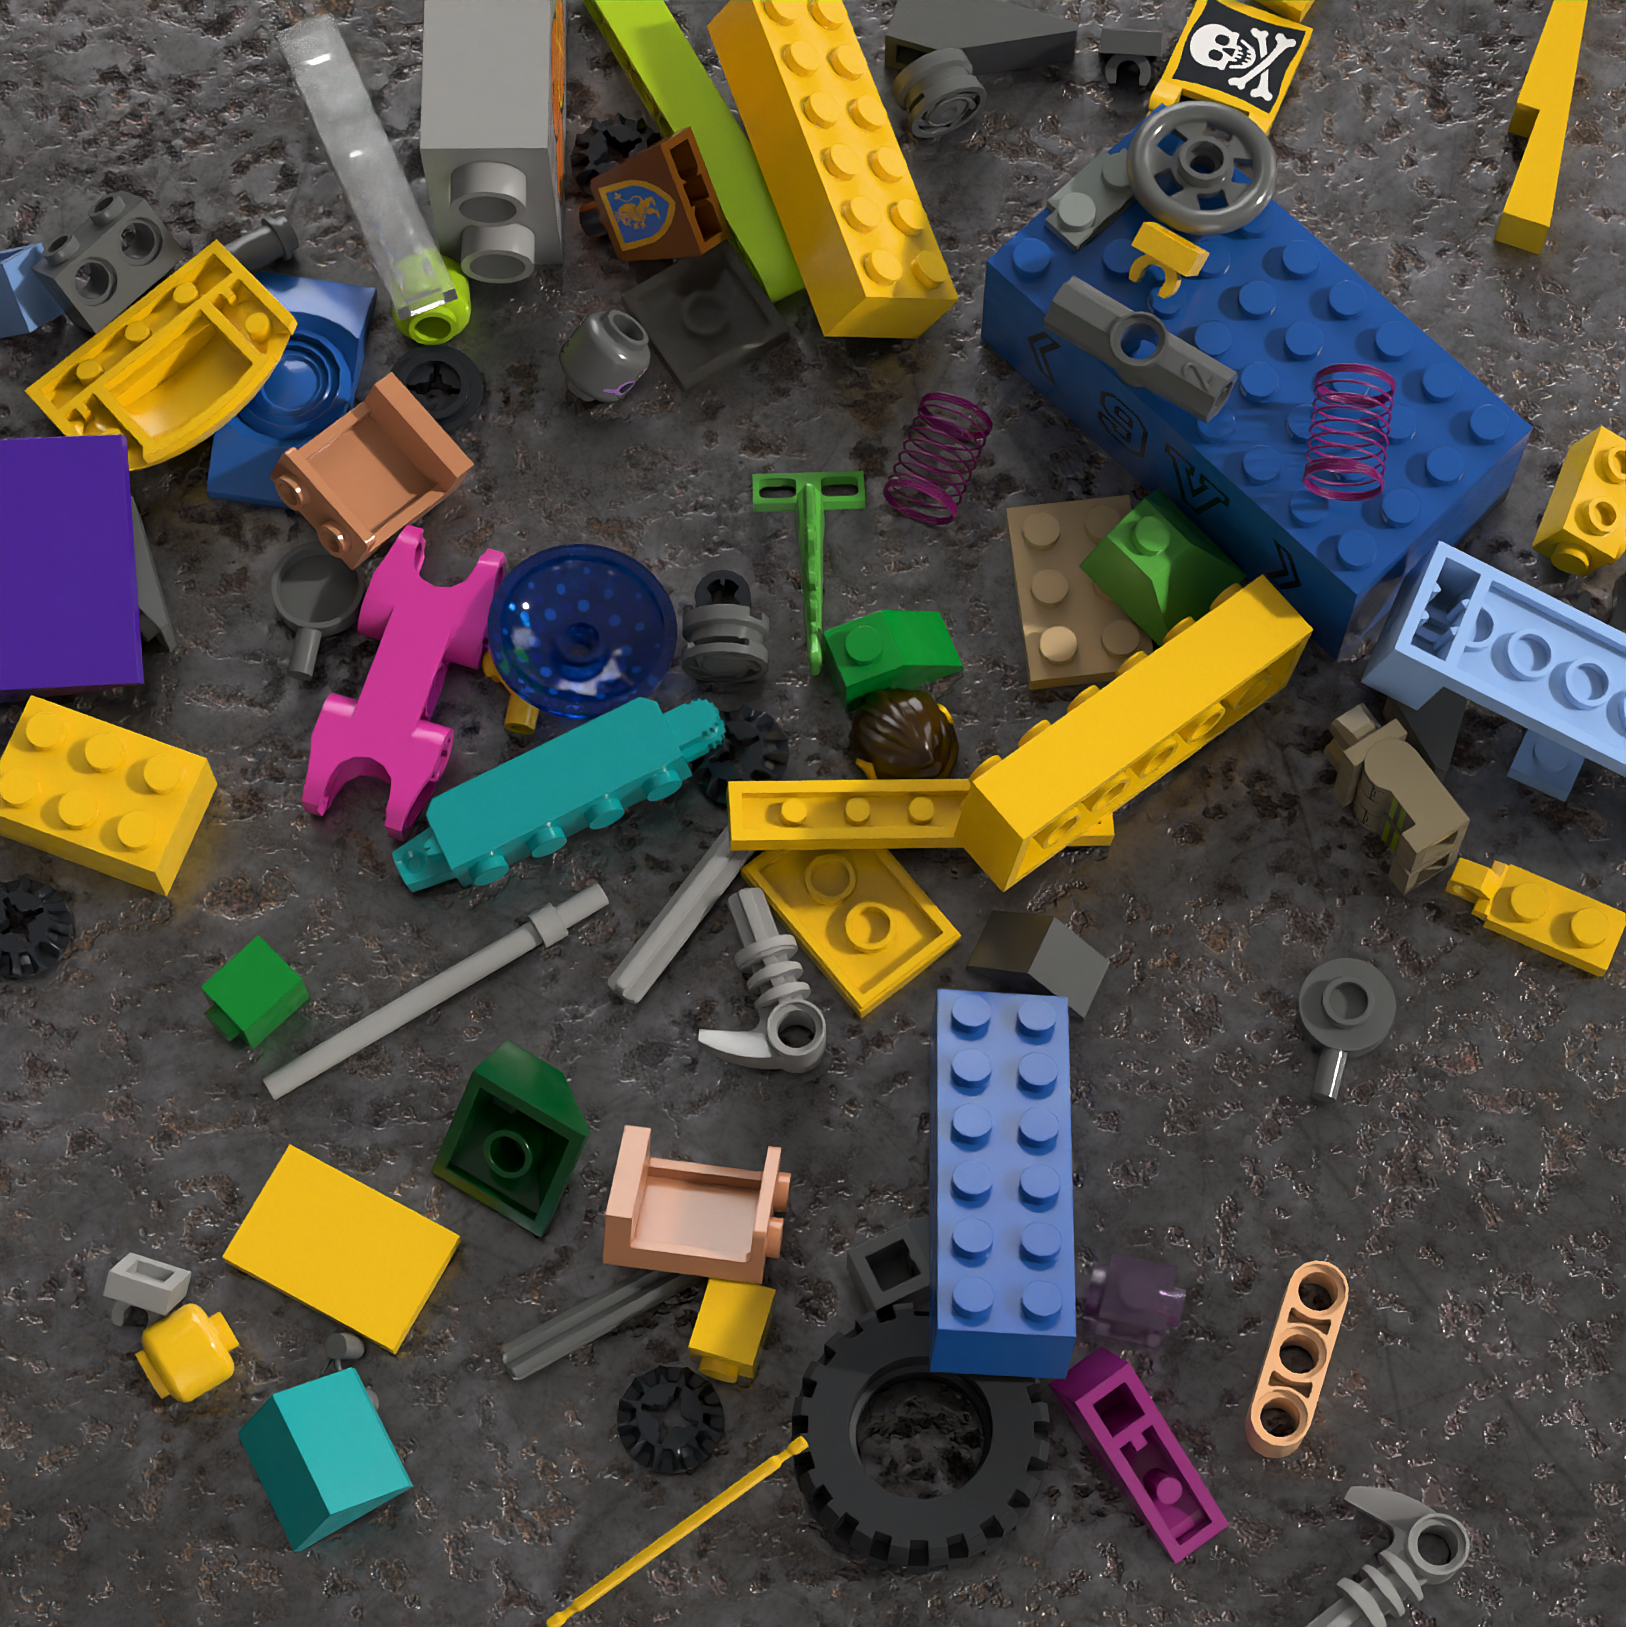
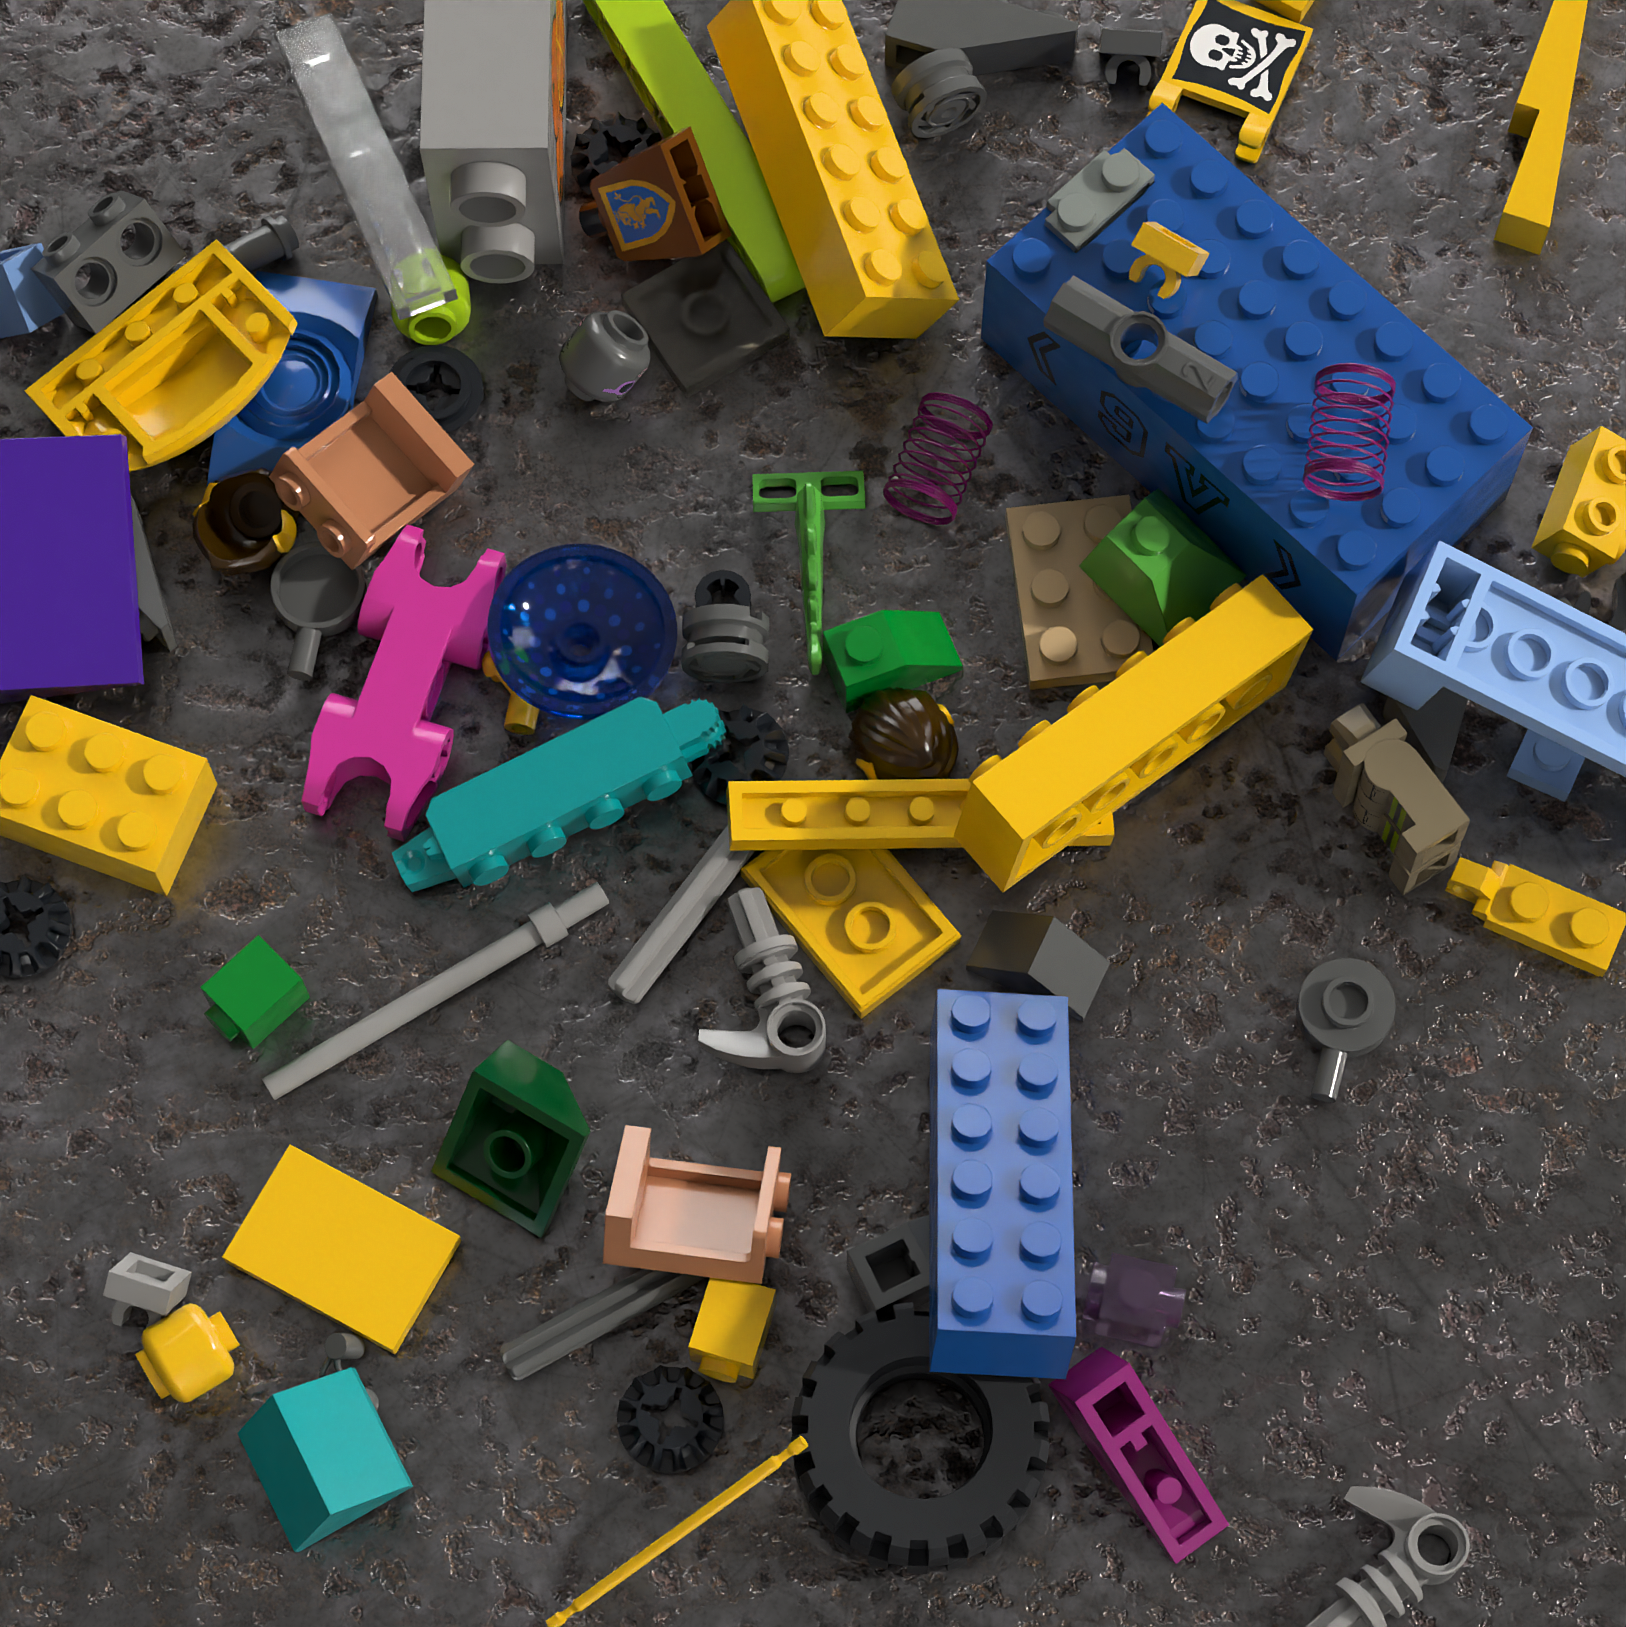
(243, 523): none -> dark brown hair
(1182, 209): dark grey plate -> none
(1313, 1332): light nougat beam -> none

